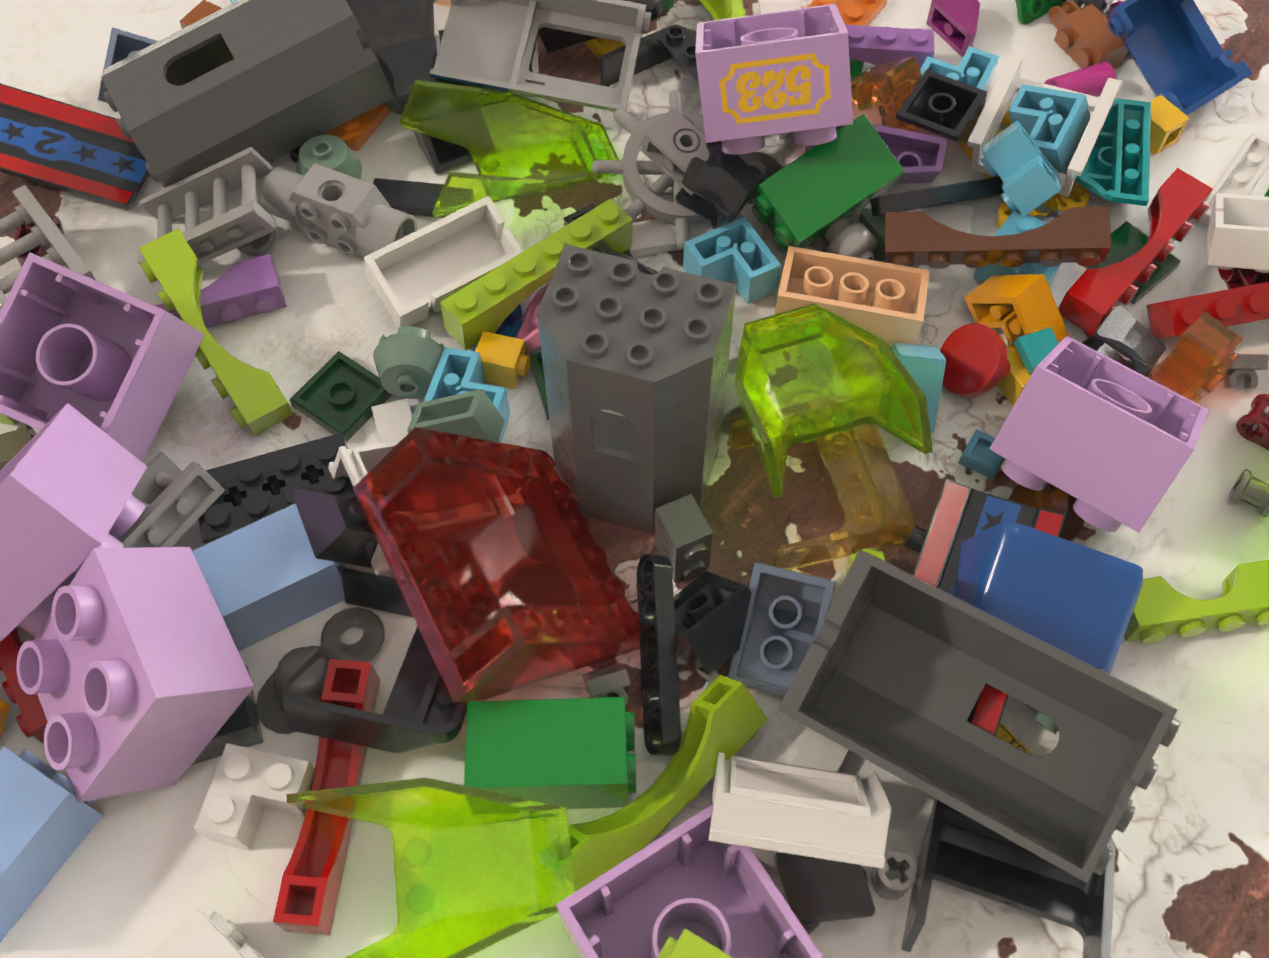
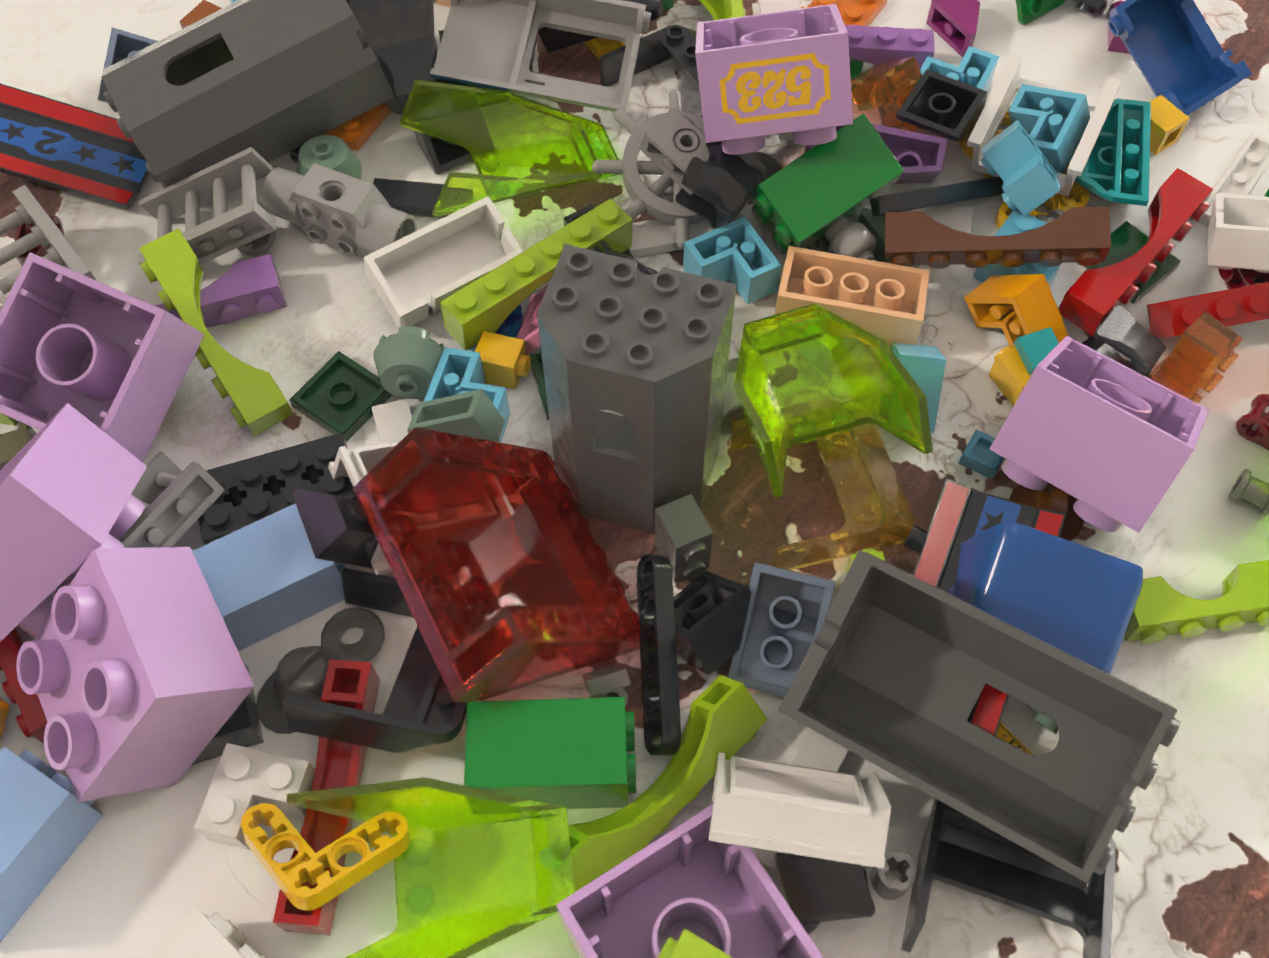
(311, 865): none -> yellow beam
(974, 360): red tile -> none
(1086, 35): dark orange brick -> none
(1087, 80): dark pink brick -> none
(1246, 366): flat silver tile -> none

